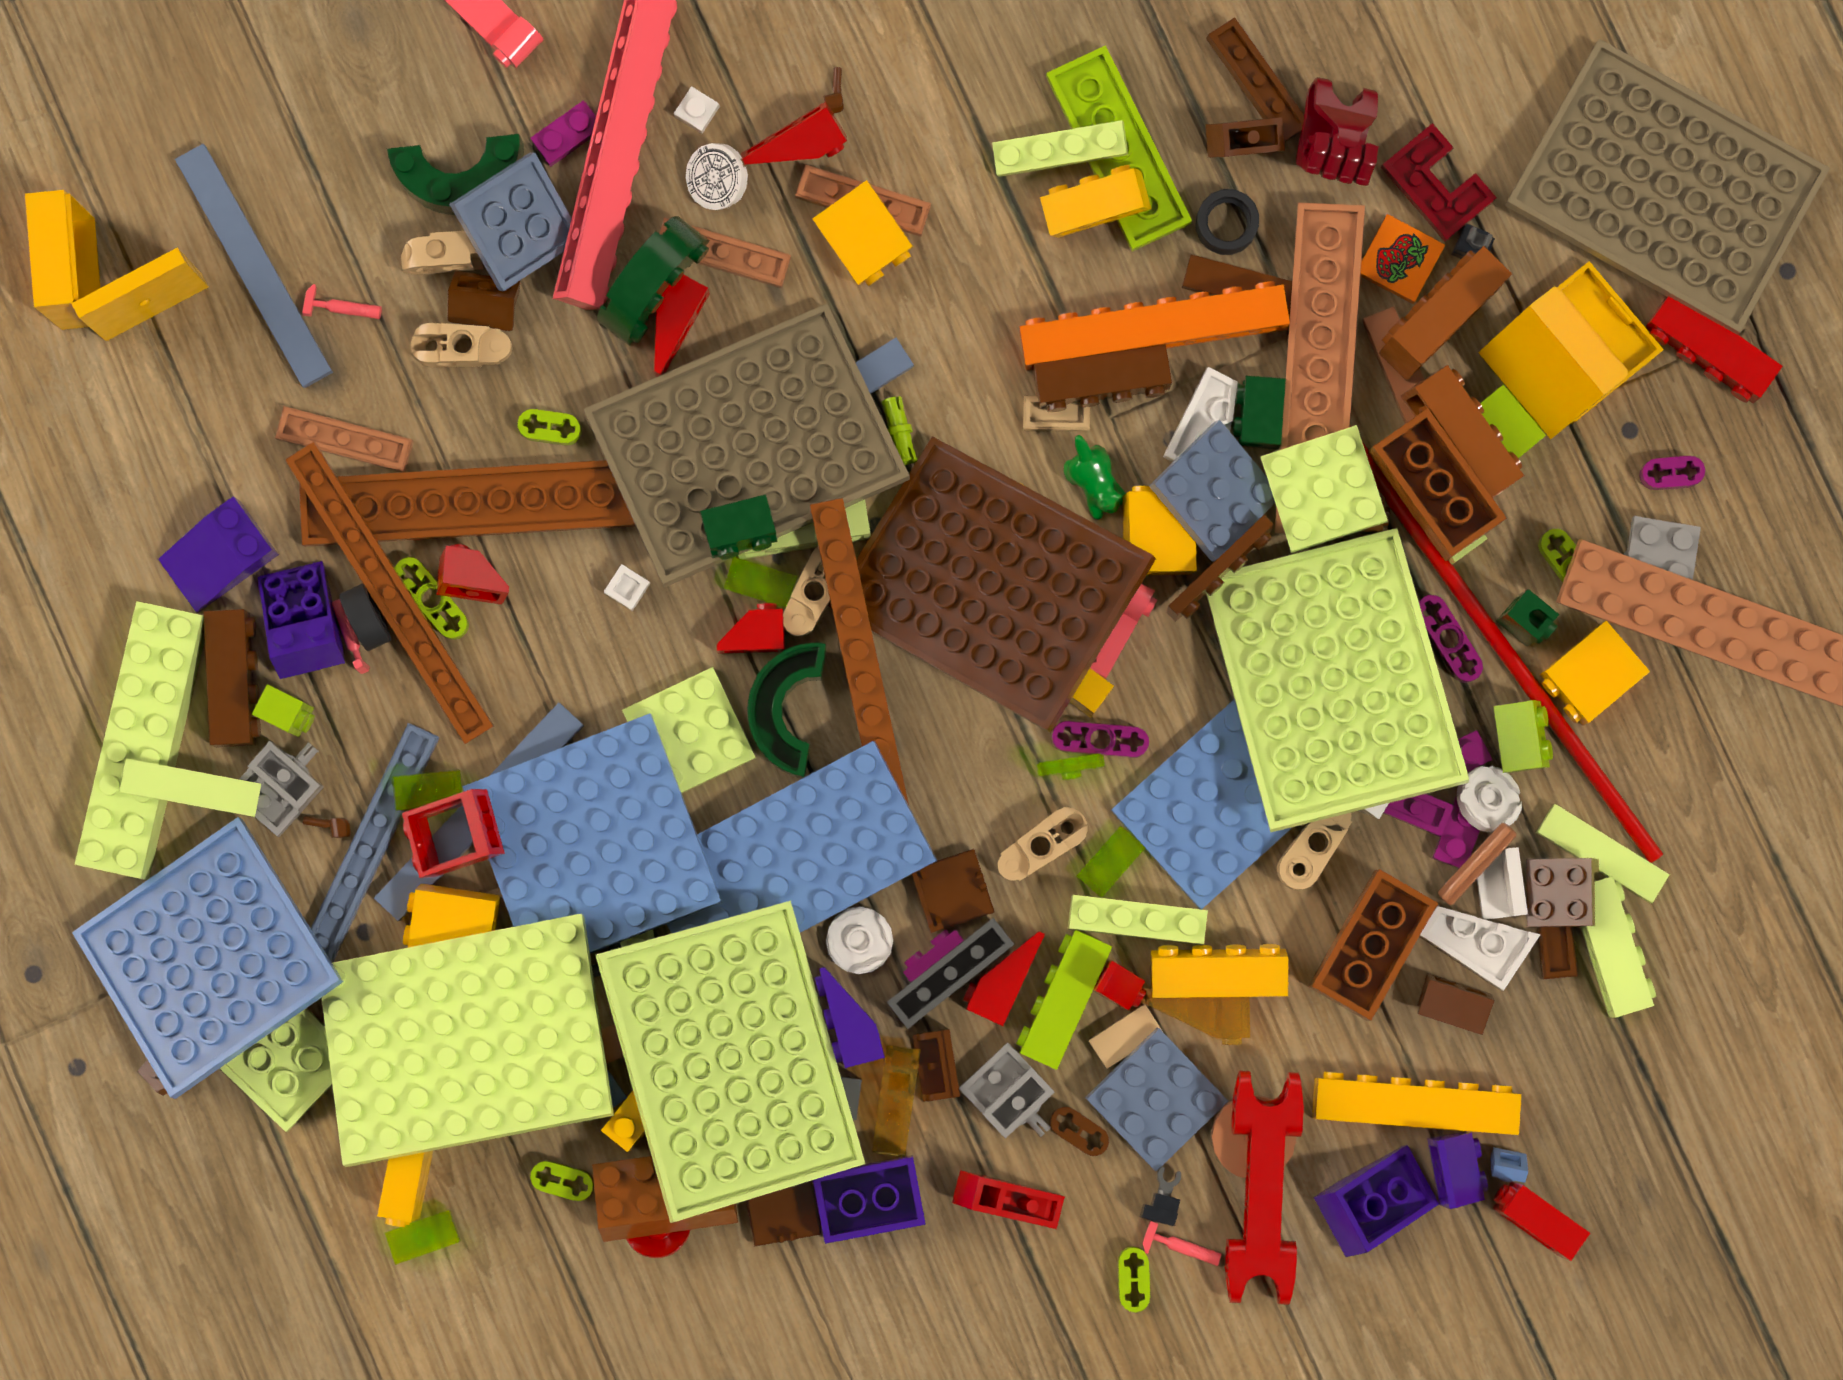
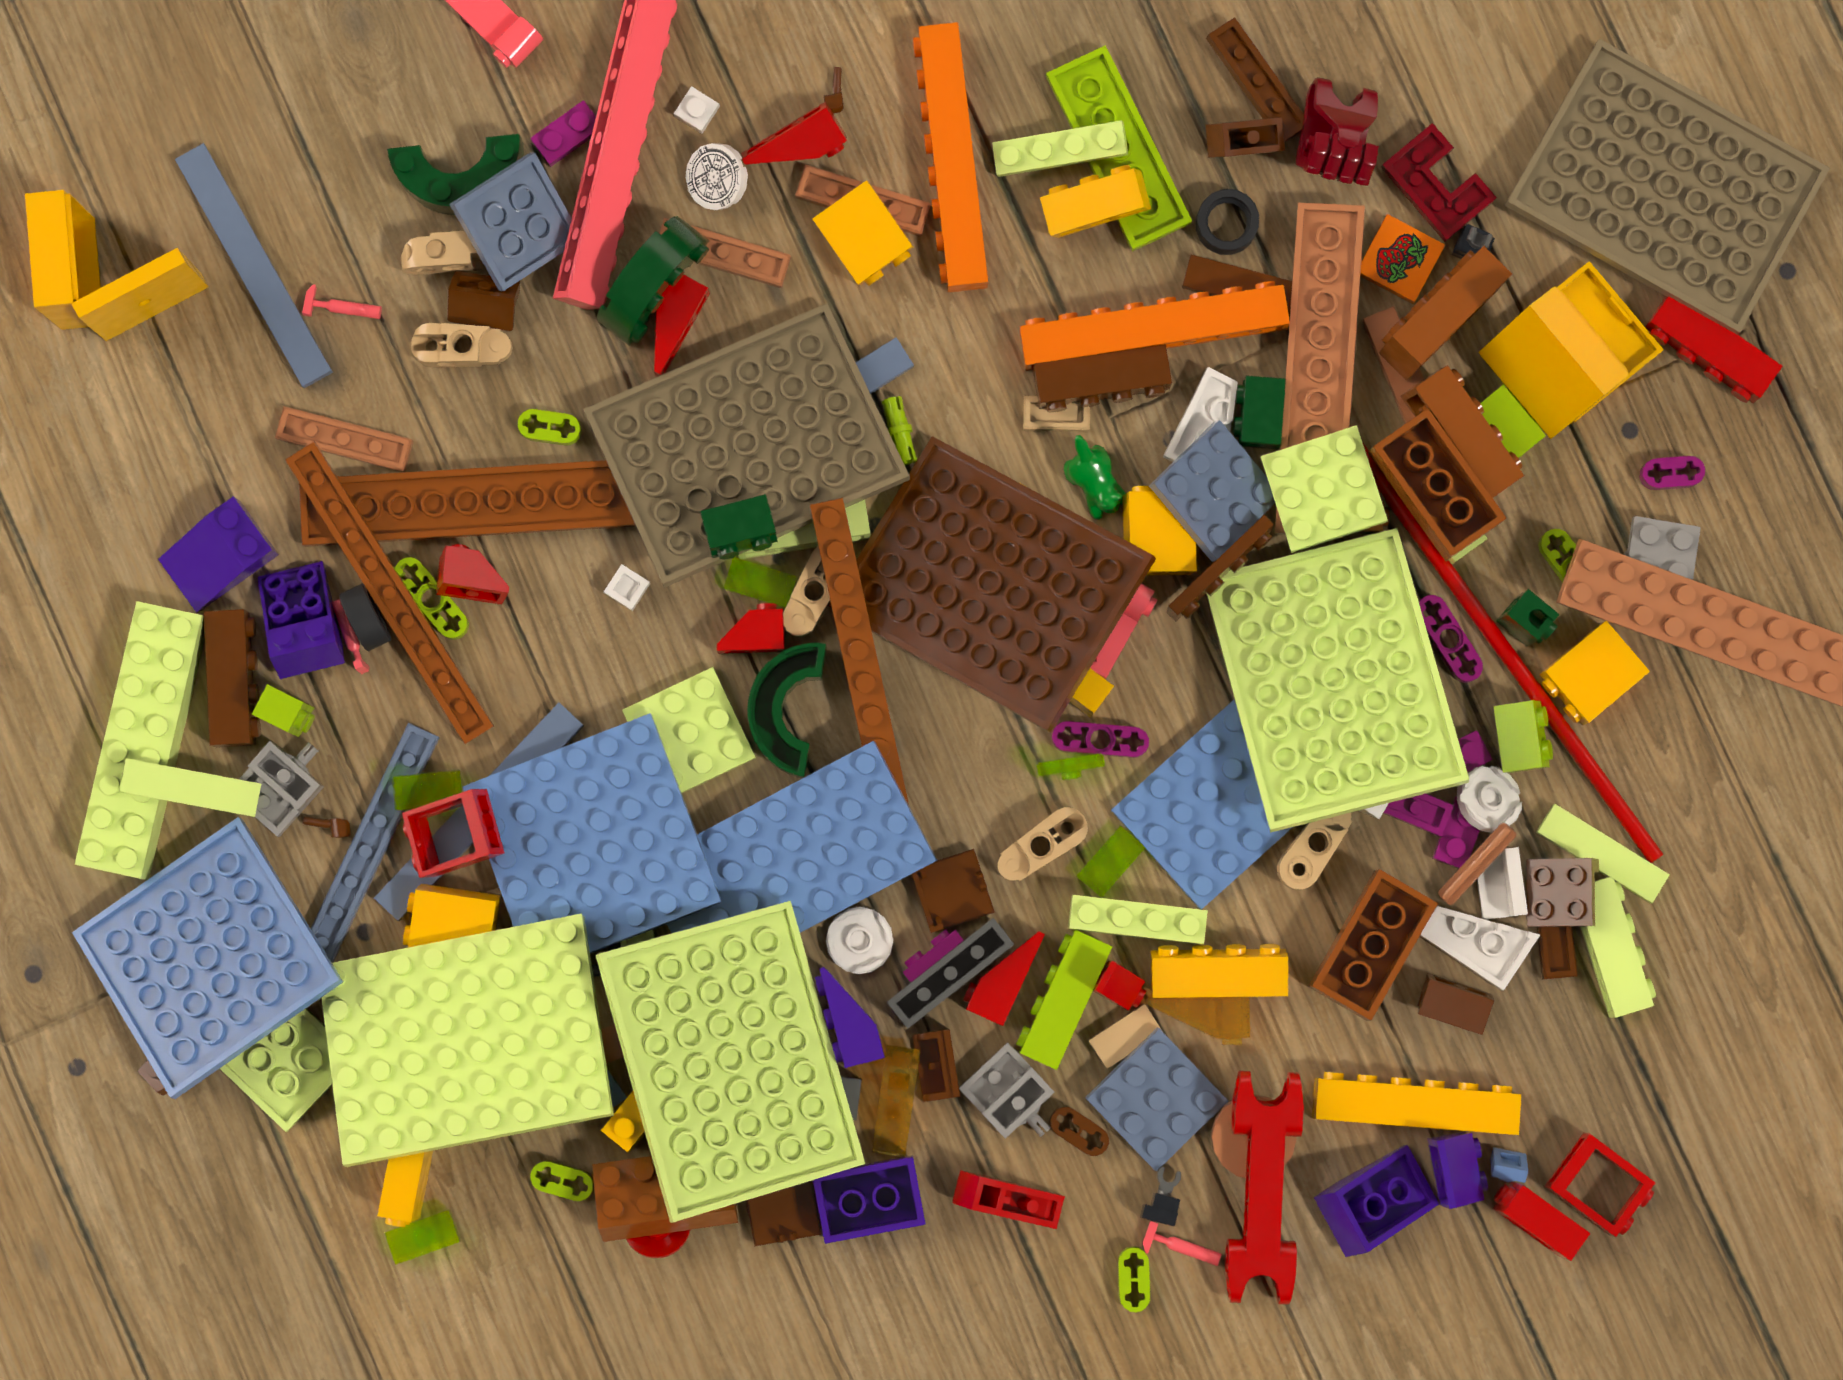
(952, 157): none -> orange brick
(1572, 1165): none -> red window

